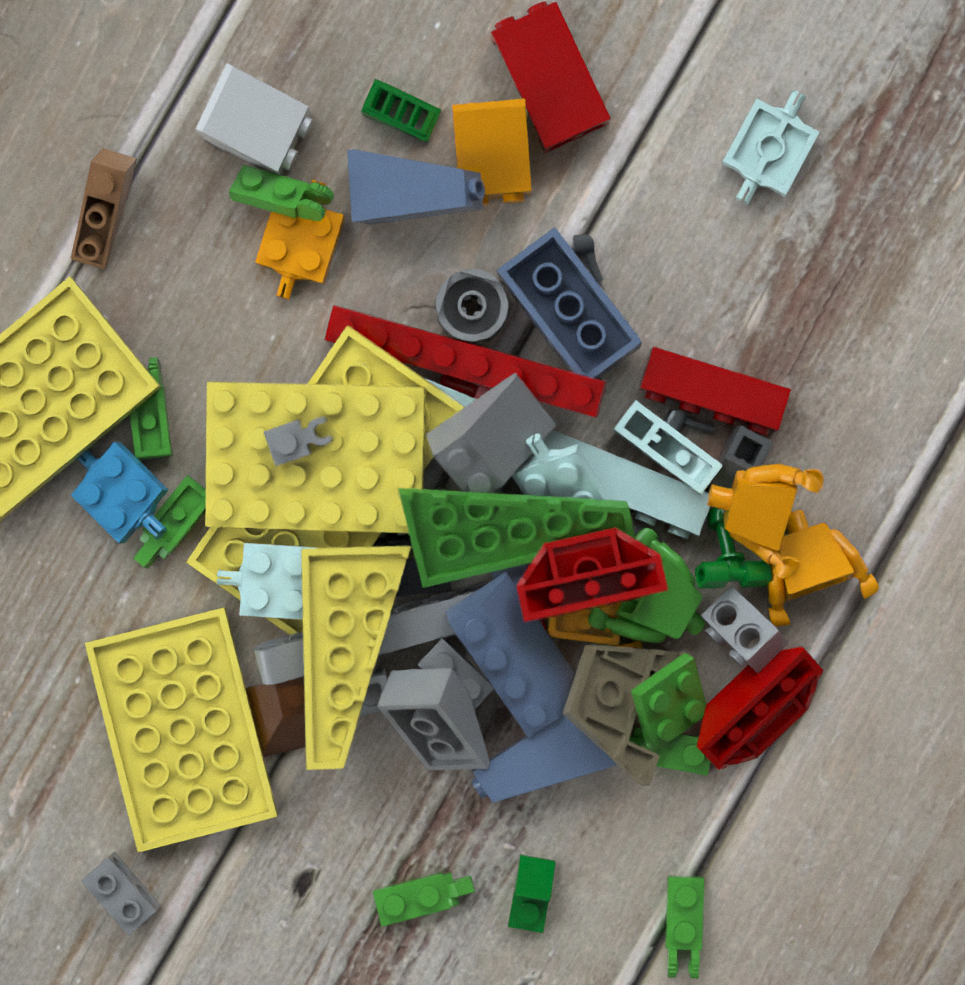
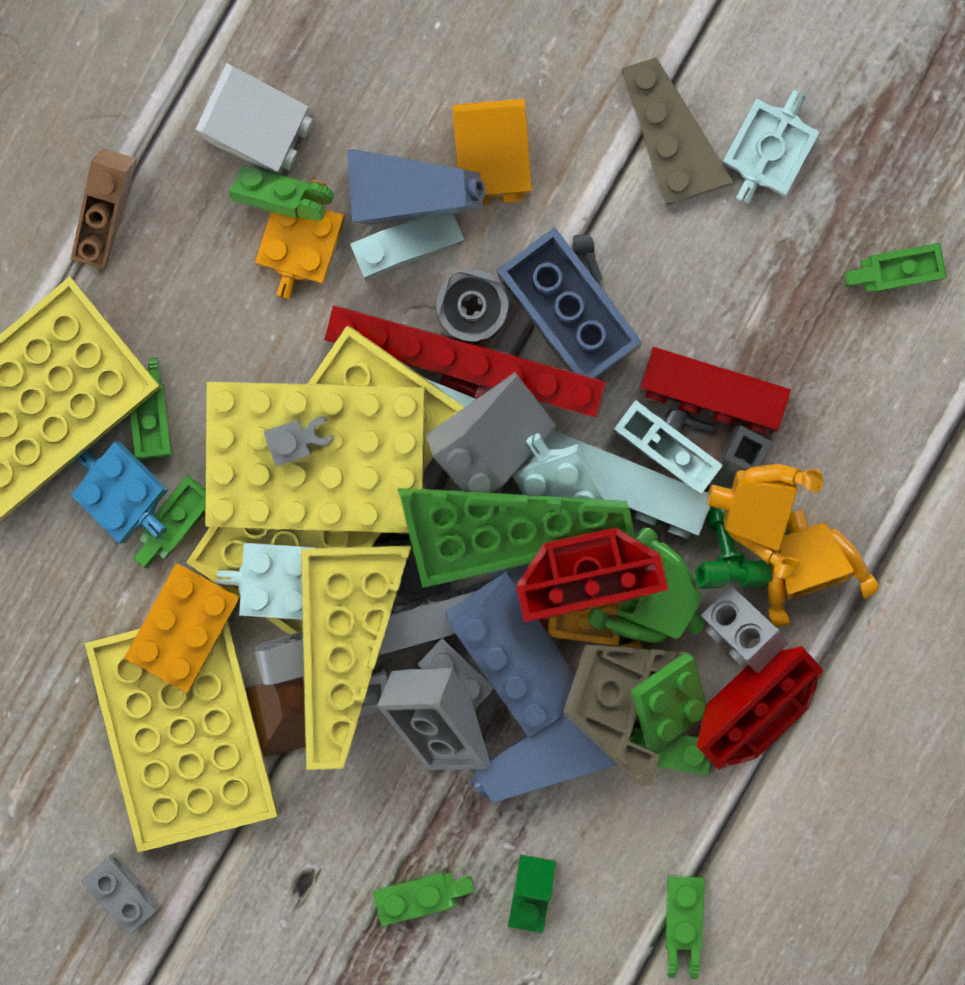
(182, 627): none -> light orange plate
(369, 111): green slope -> none
(405, 244): none -> light aqua slope
(550, 75): red panel -> none
(674, 141): none -> dark tan wing
(899, 269): none -> bright green hinge

